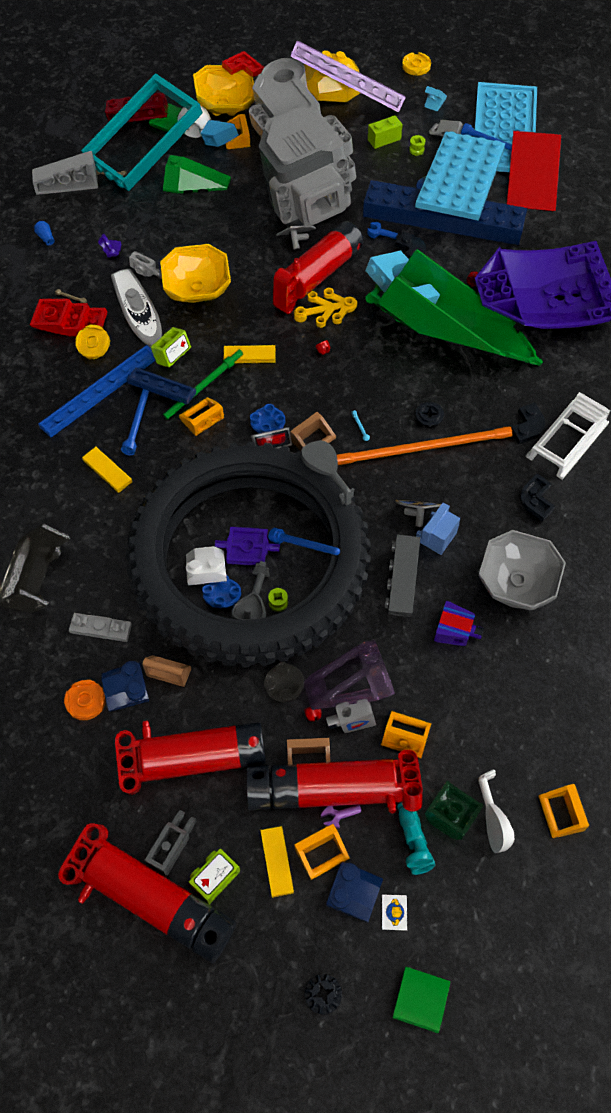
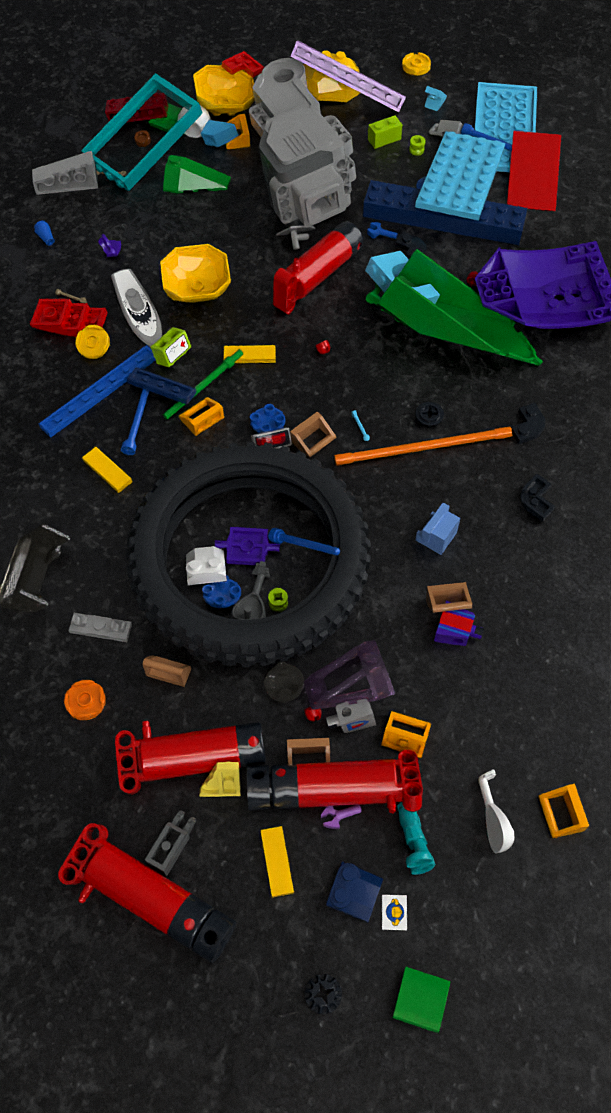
(125, 686): dark blue slope -> none
(142, 138): none -> reddish brown tile
(144, 265): light grey piece -> none
(214, 875): brick -> none
(222, 781): none -> light yellow wing
(315, 841): light orange tile -> none
(323, 459): dark grey piece -> none
(345, 305): yellow plant -> none
(403, 575): dark grey wedge -> none
(419, 512): light grey shield -> none
(453, 811): clear green slope -> none
(455, 593): none -> medium nougat tile
(522, 570): light grey rock -> none
(587, 409): white piece -> none

